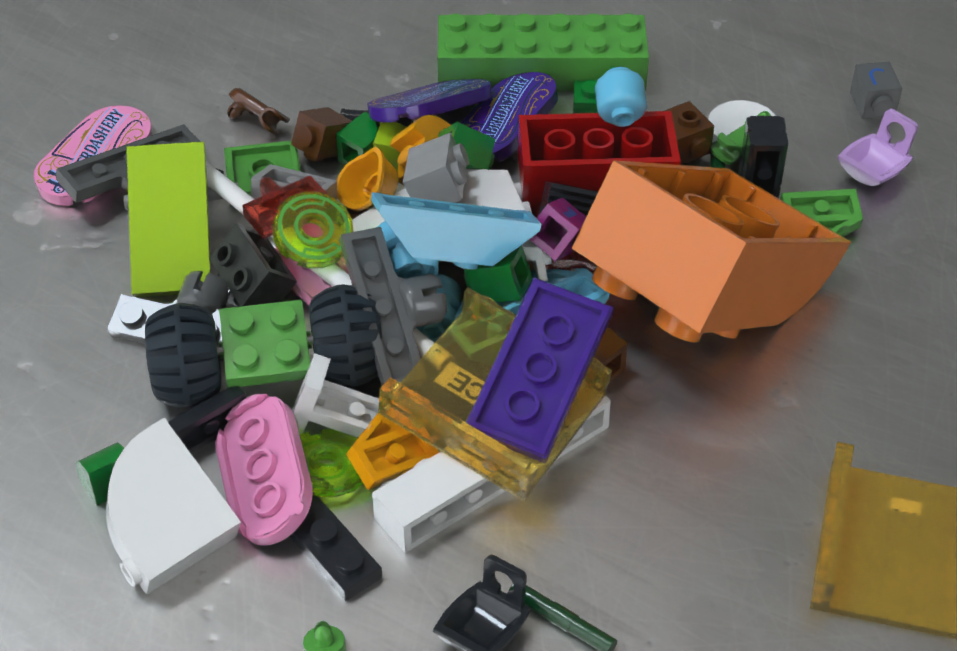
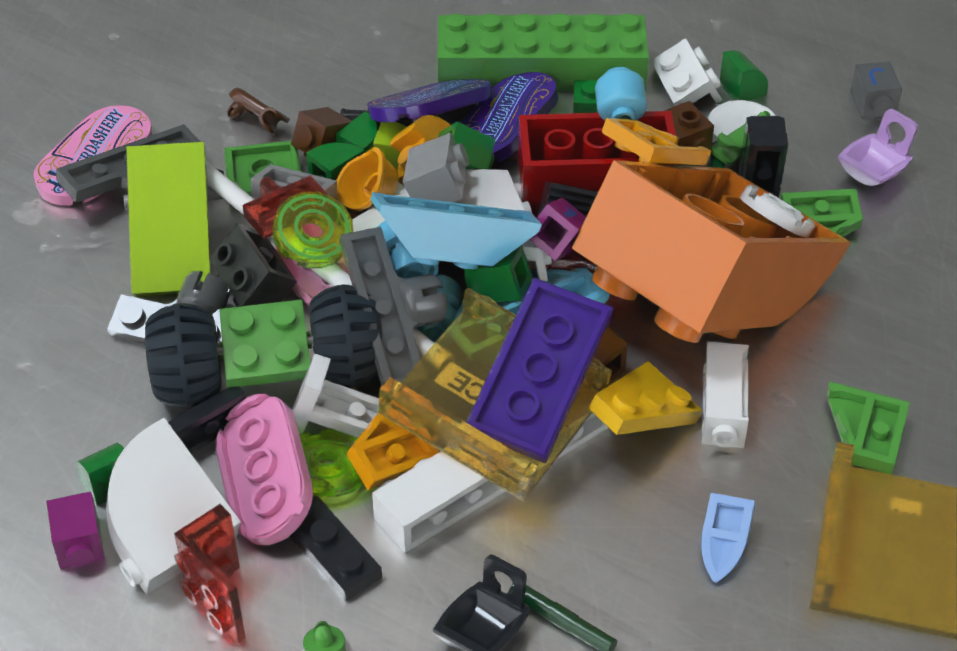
(75, 530): none -> magenta brick
(207, 561): none -> clear red bracket
(330, 159): none -> green brick
(644, 403): none -> yellow wing
(652, 144): none -> light orange wing
(685, 74): none -> white bracket
(725, 395): none -> white window
(725, 533): none -> light blue plate
(741, 77): none -> green brick
(777, 211): none -> white tile
(869, 423): none -> bright green wing

